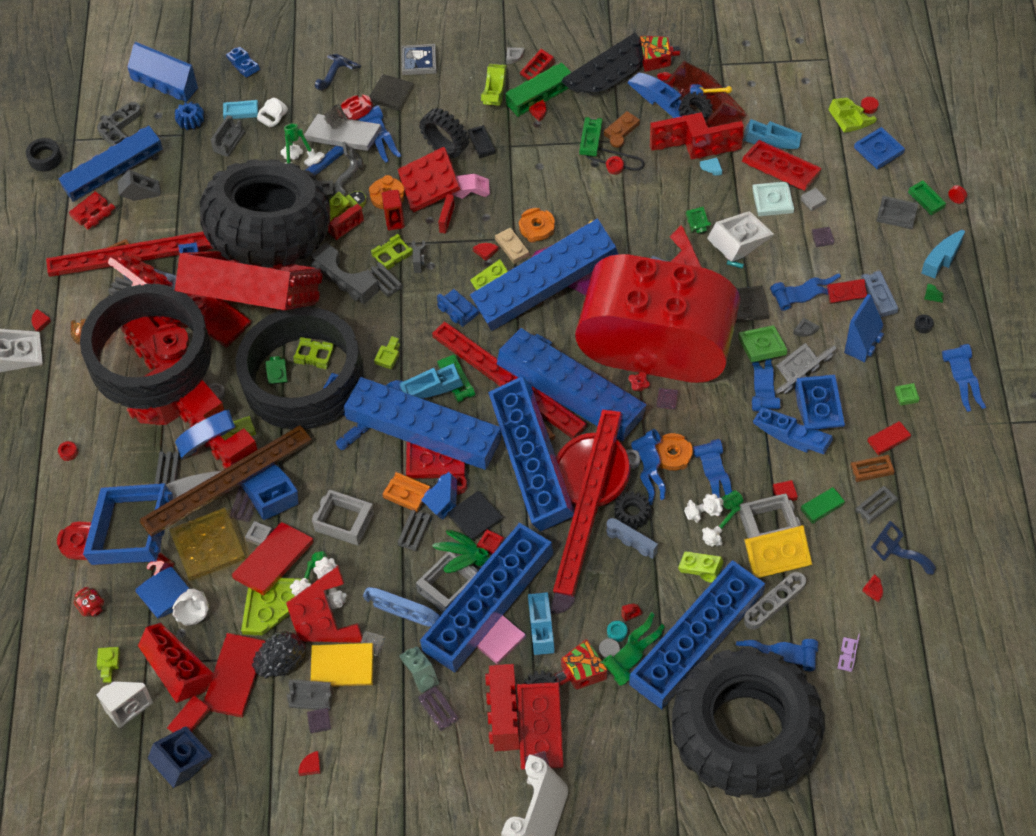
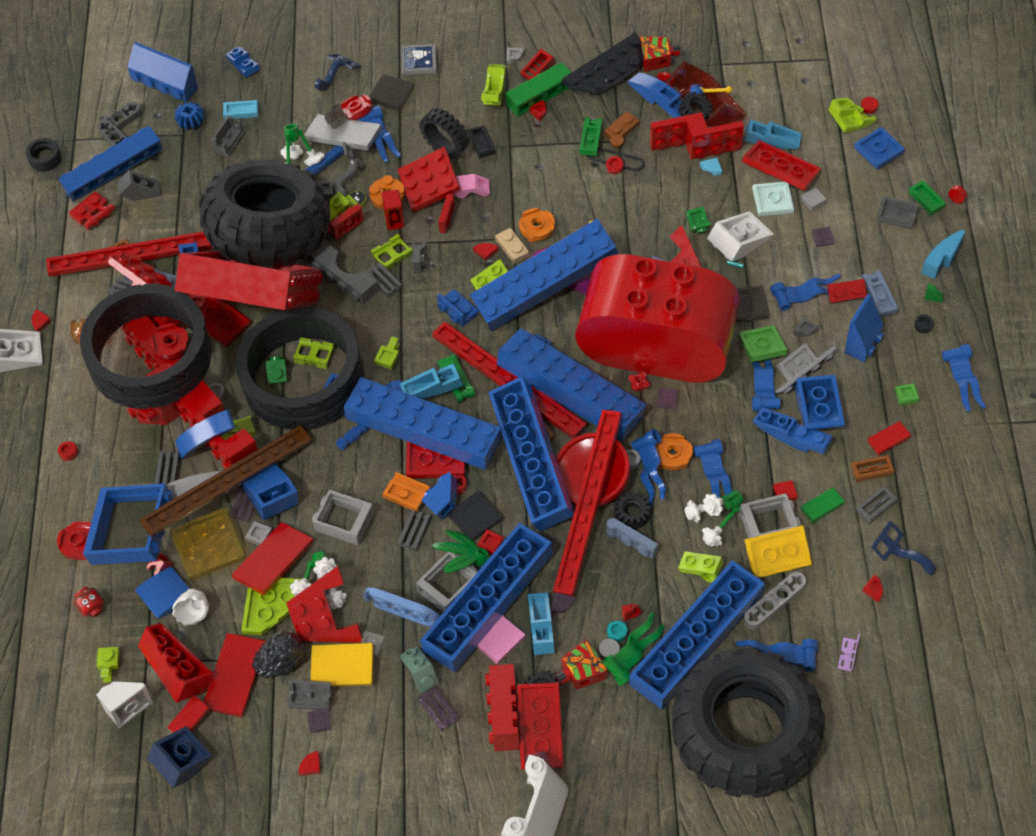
(273, 108): white piece -> none

